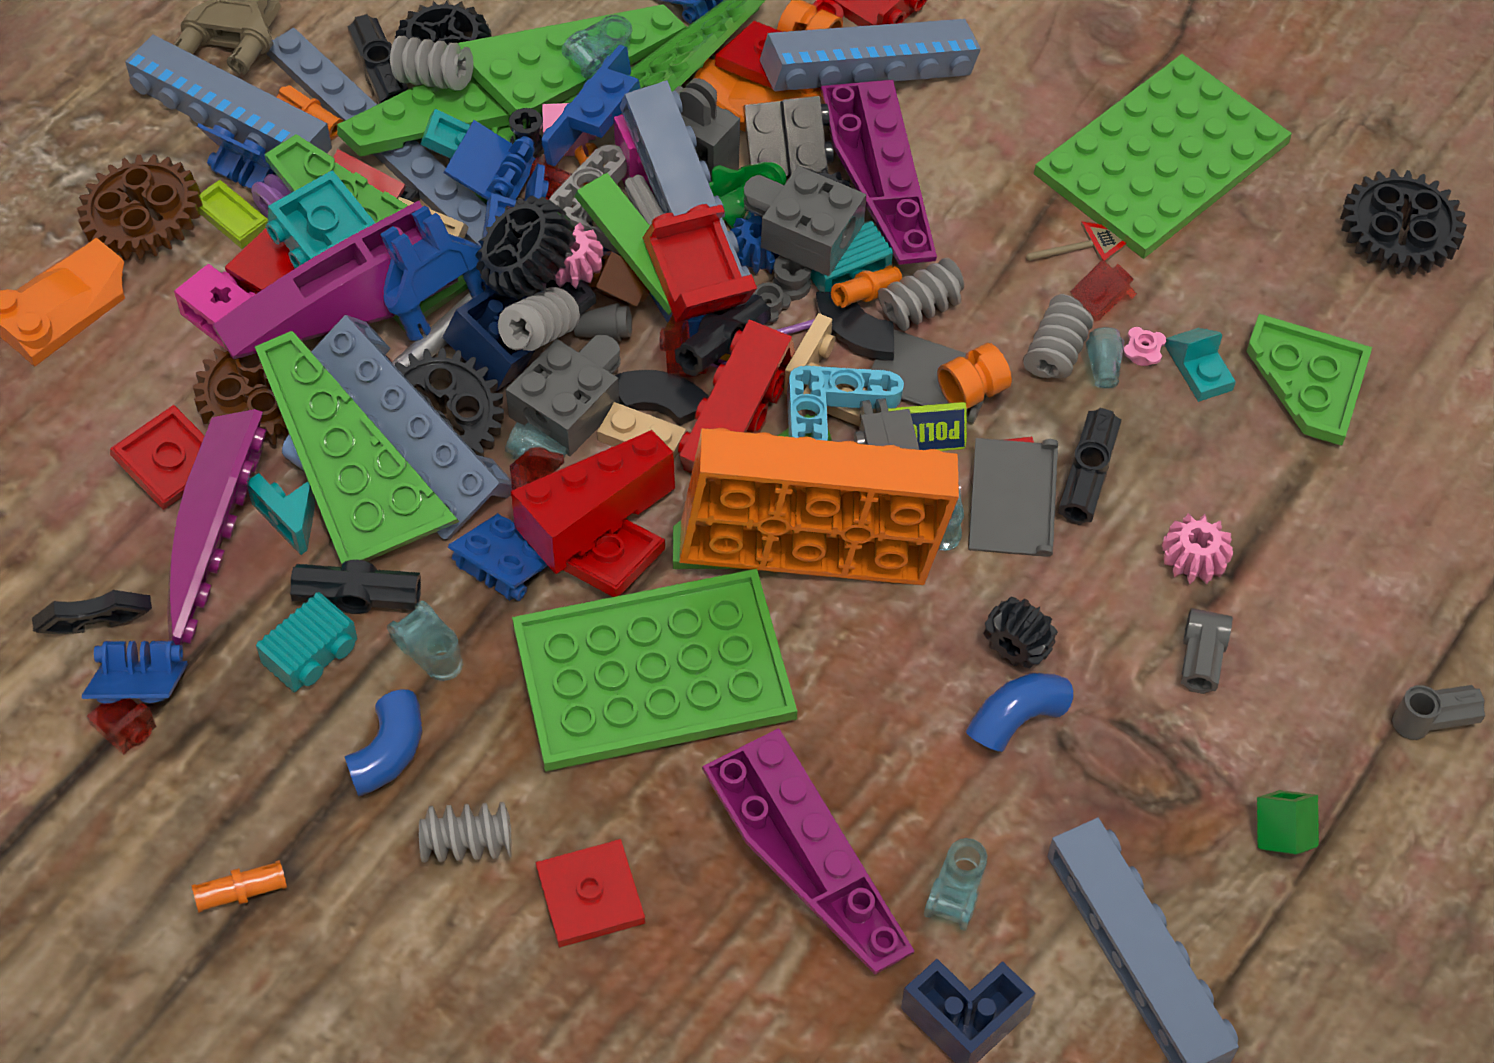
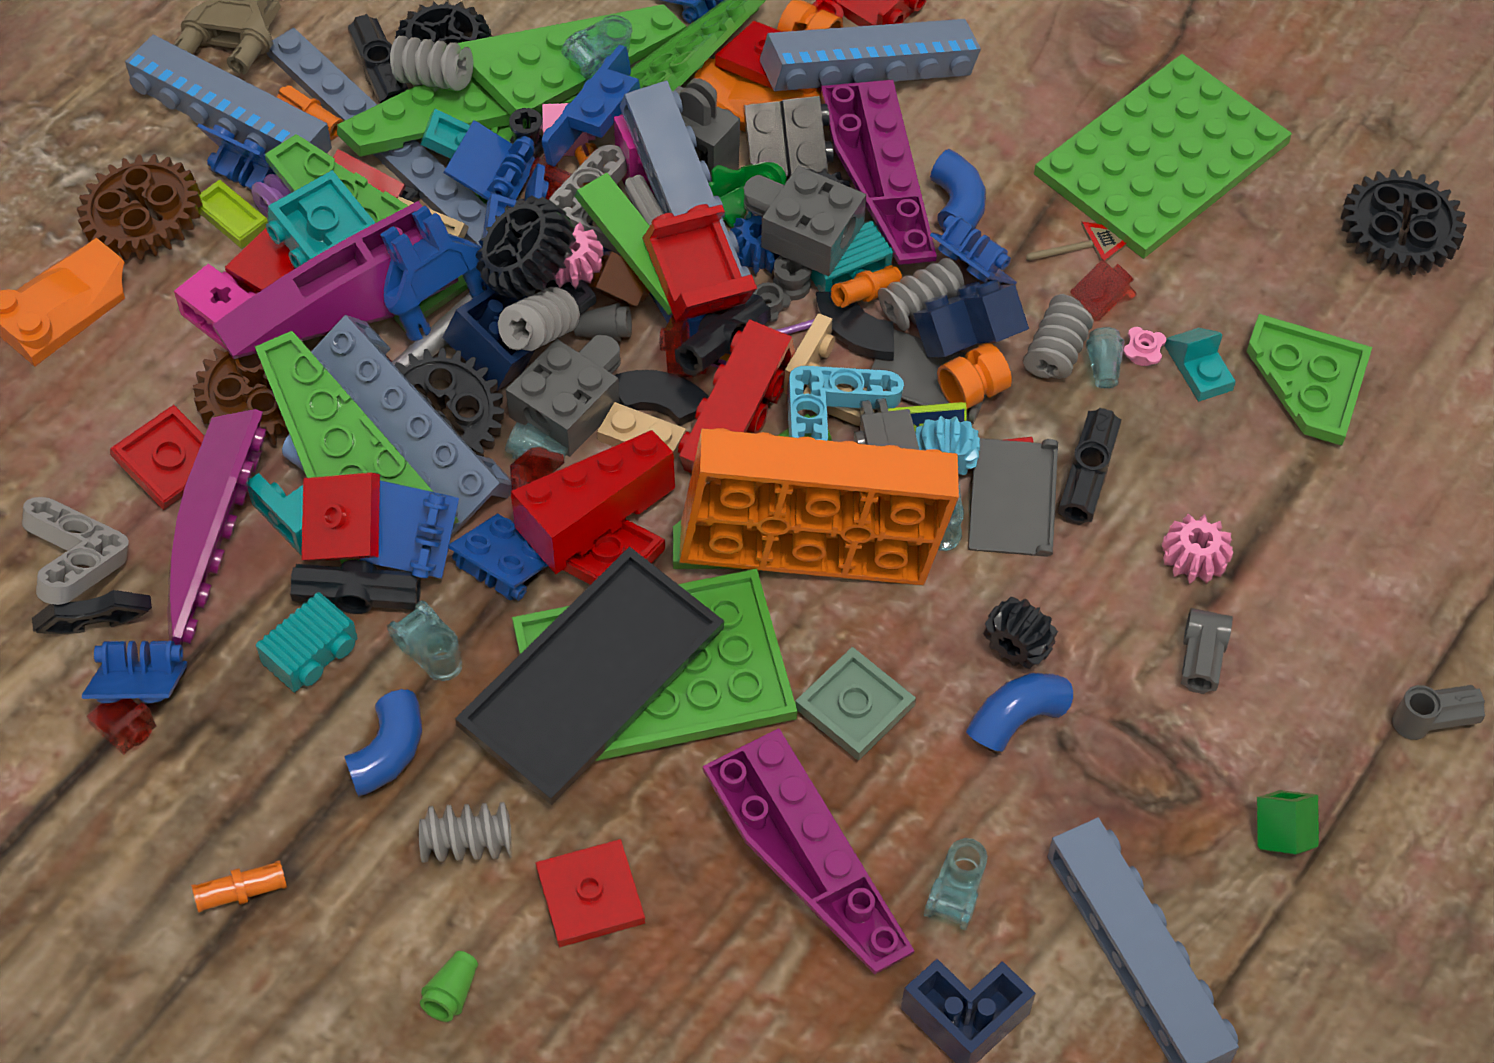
(62, 579): none -> light grey beam
(340, 517): none -> red plate
(414, 529): none -> blue hinge
(448, 989): none -> bright green cone
(589, 675): none -> black tile
(855, 703): none -> sand green plate
(951, 437): none -> medium azure gear
(963, 186): none -> blue cylinder
(974, 316): none -> dark blue brick
(982, 254): none -> blue hinge

